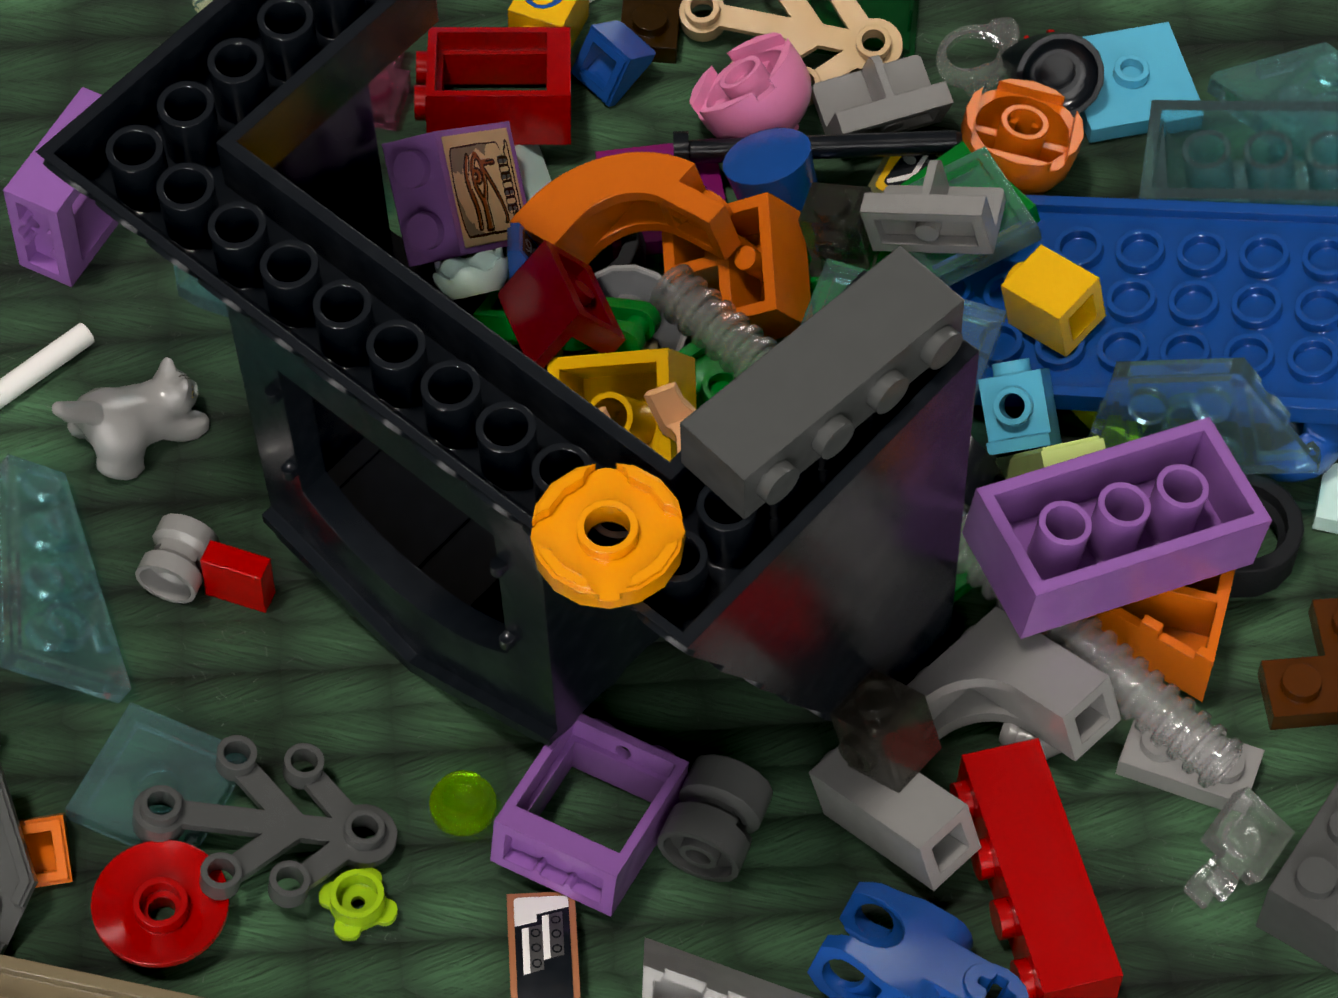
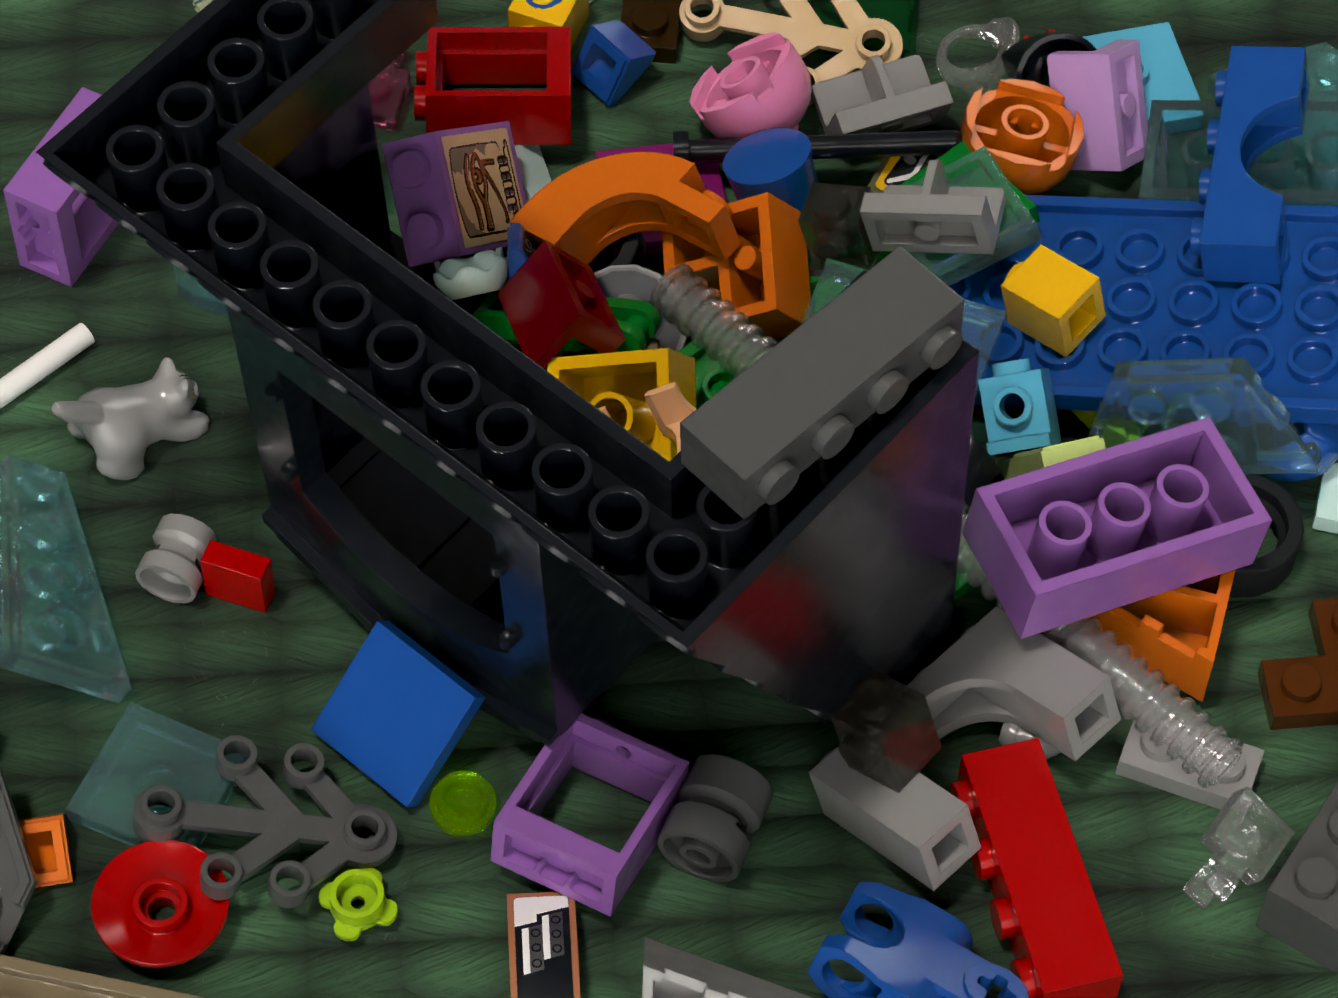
(397, 713): none -> blue tile
(616, 573): light orange tile -> none
(1110, 99): none -> lavender panel
(1243, 222): none -> blue arch

